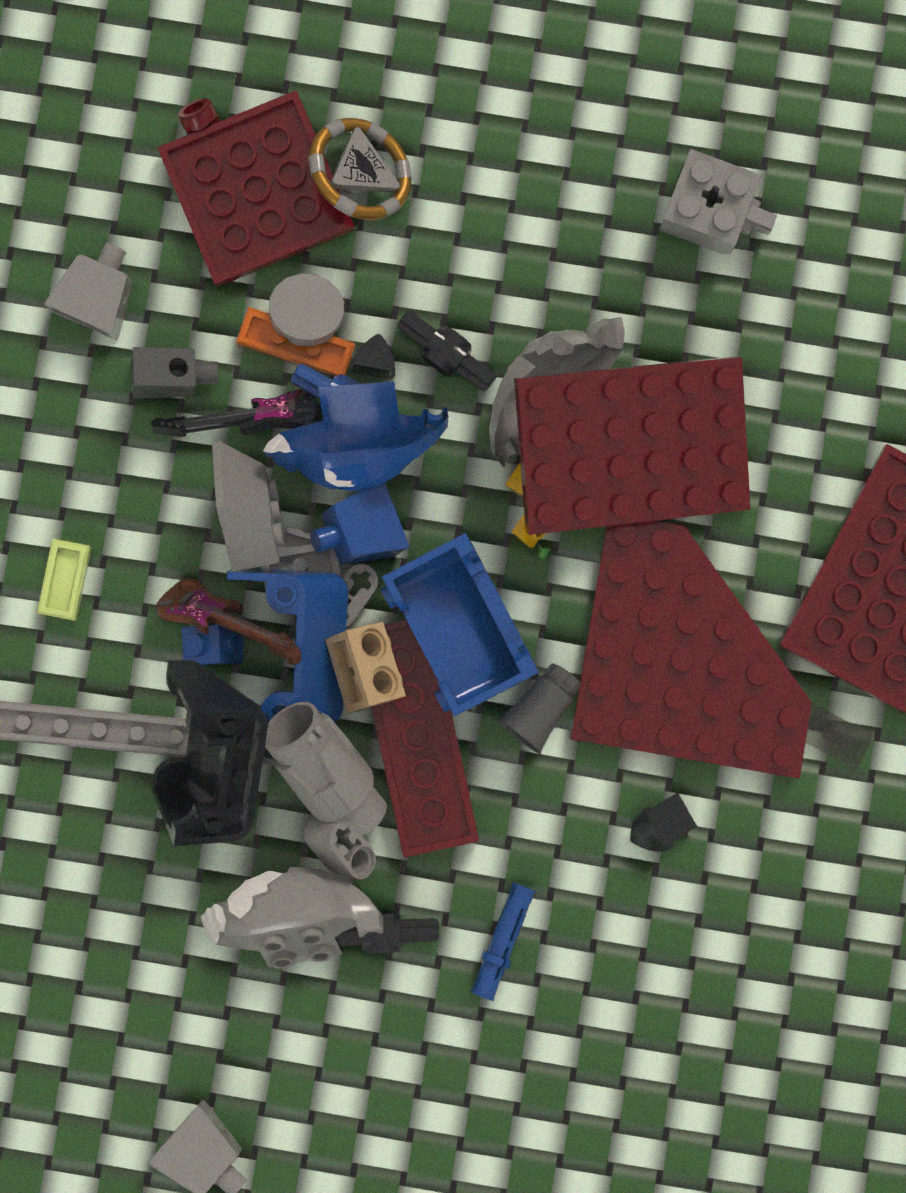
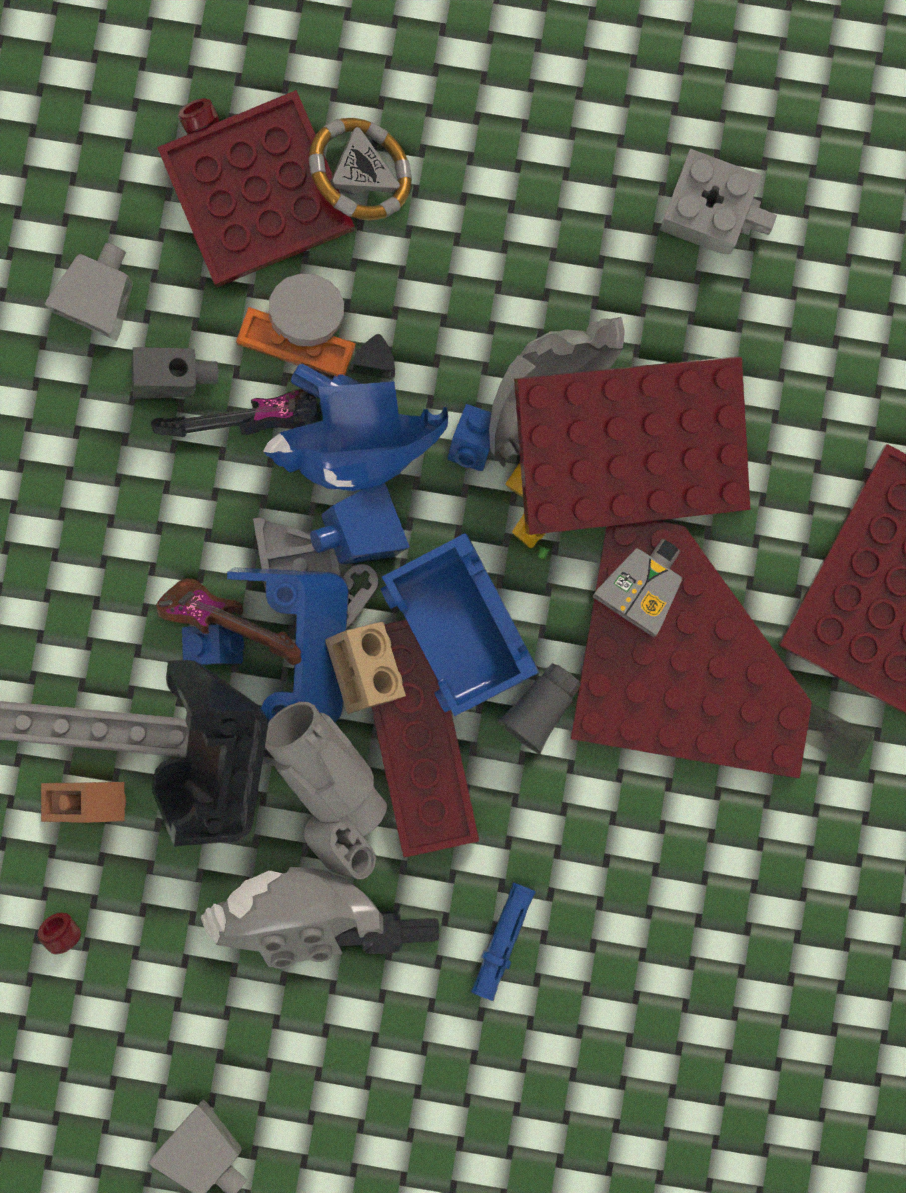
(59, 933): none -> dark red tile
(64, 579): yellowish green tile -> none
(83, 802): none -> nougat slope
(247, 508): light grey slope -> none
(446, 351): black axle -> none
(471, 439): none -> blue bracket
(643, 587): none -> light grey torso
(661, 825): black tile -> none

